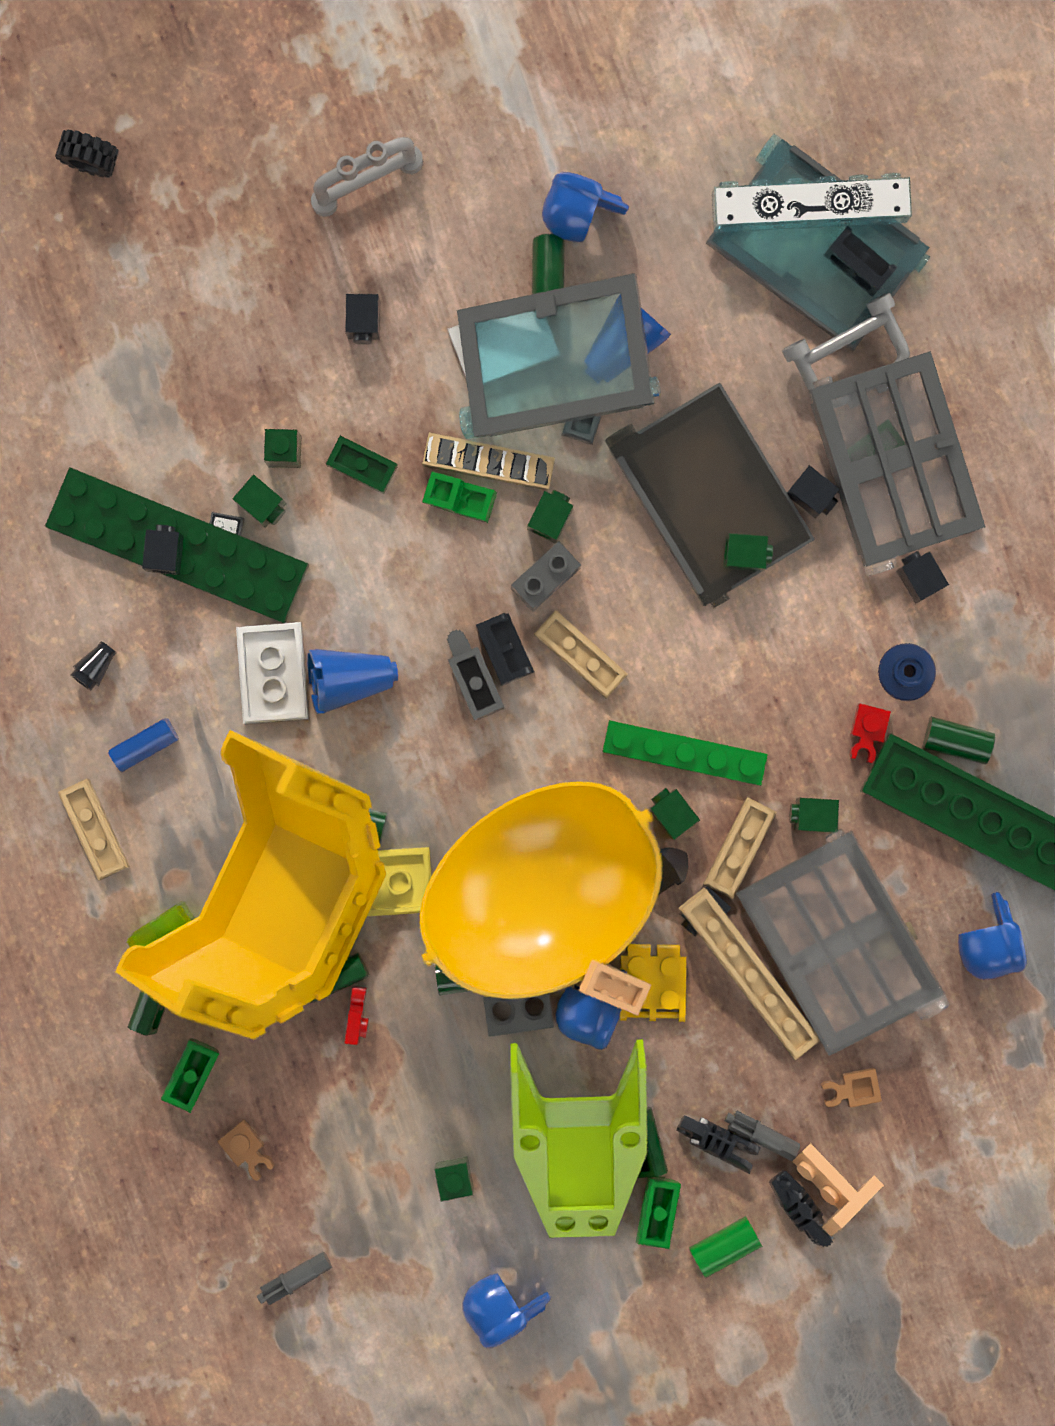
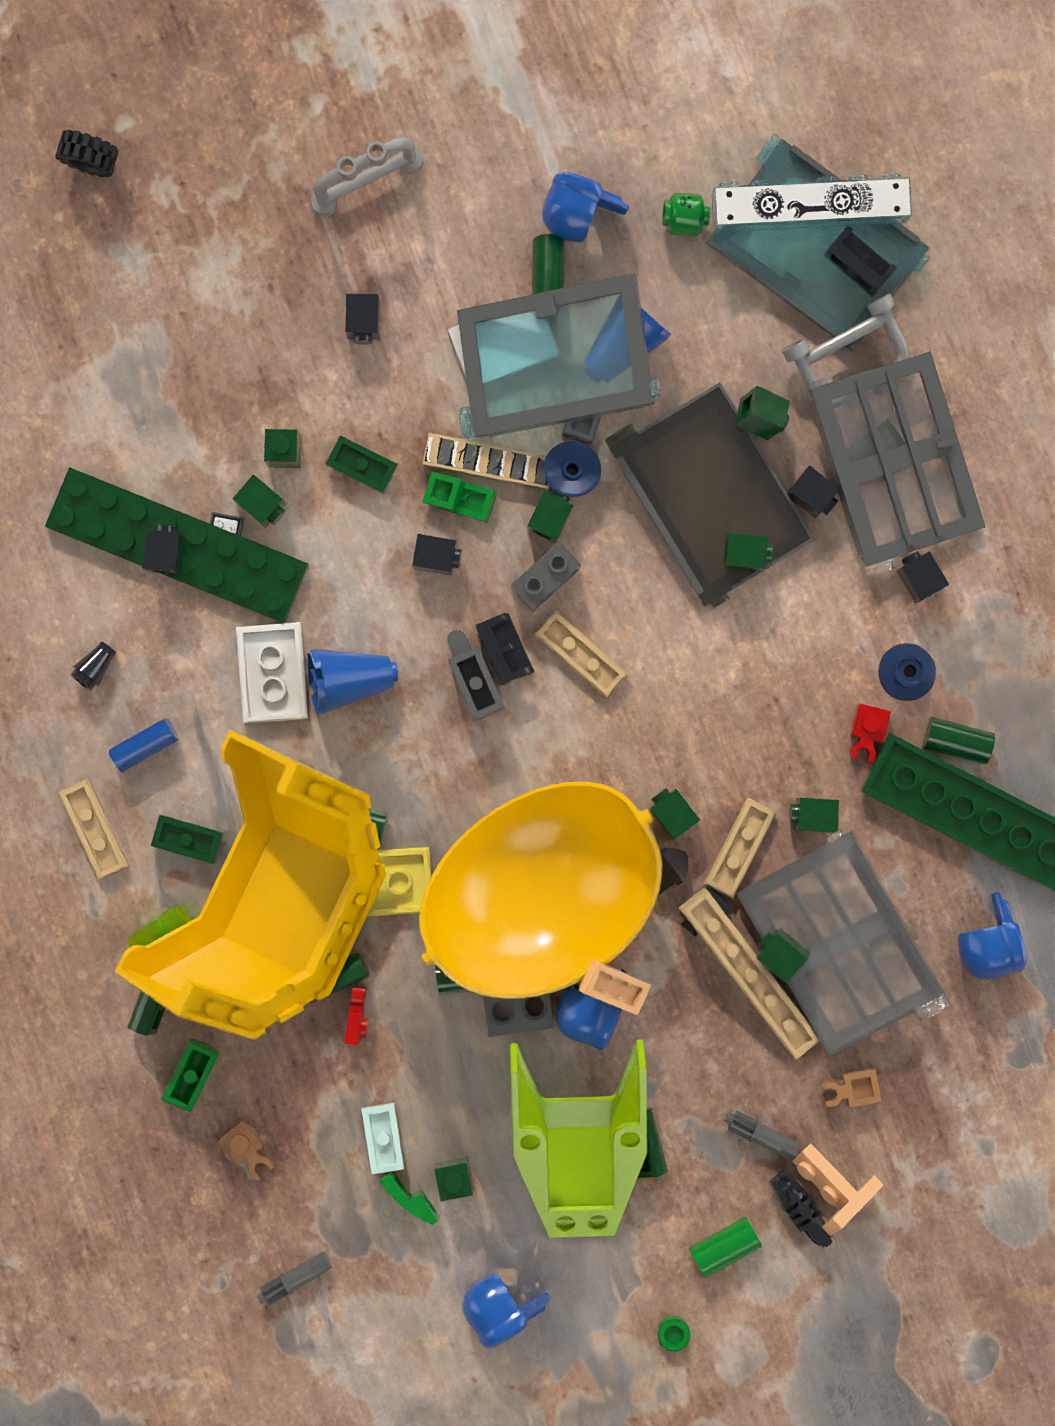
(187, 839): none -> dark green plate
(383, 1138): none -> light aqua plate
(416, 1204): none -> green slope
(436, 554): none -> black brick
(574, 456): none -> dark blue piece
(658, 1212): green brick -> none
(666, 976): yellow plate -> none
(673, 1333): none -> green tile
(684, 753): green plate -> none
(685, 214): none -> green head
(717, 1141): black hinge -> none
(762, 413): none -> dark green brick
(782, 954): none -> dark green brick

